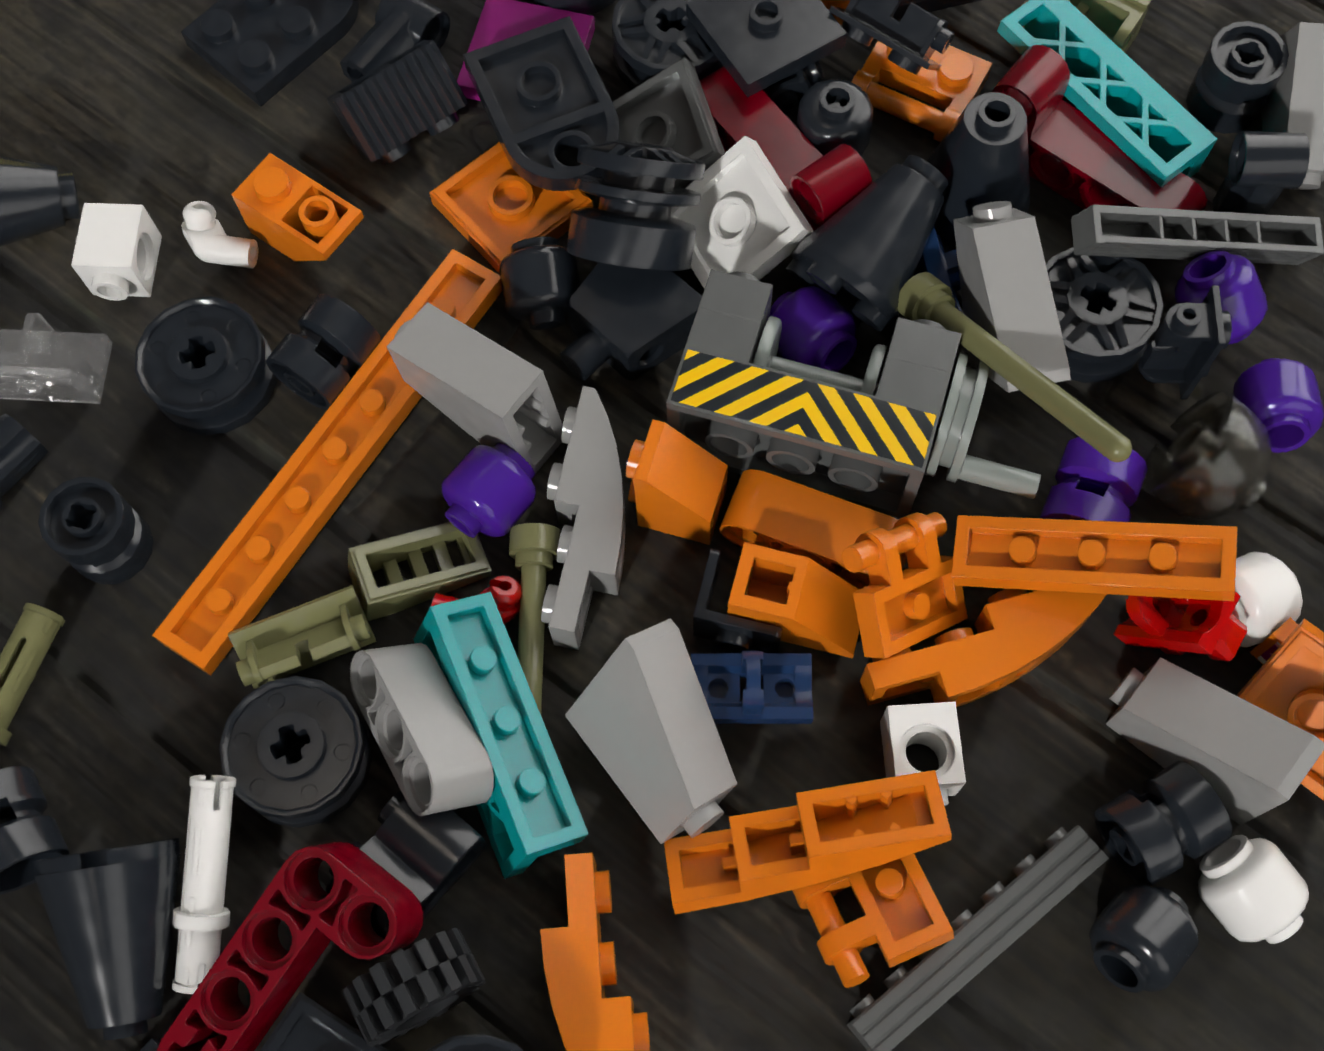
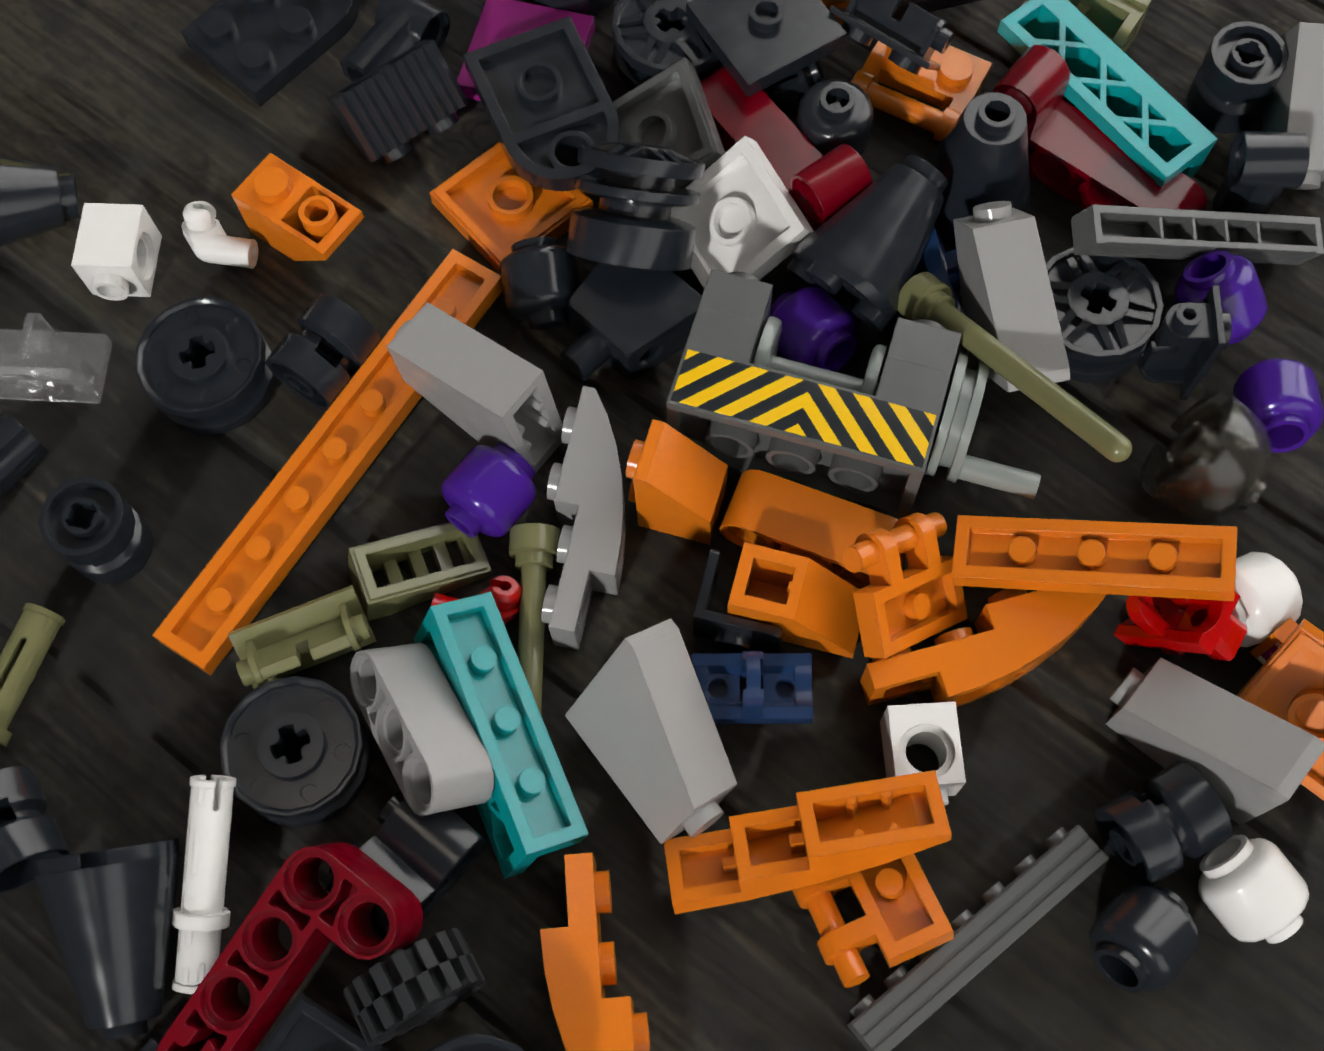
(1094, 486): dark purple wheel -> none

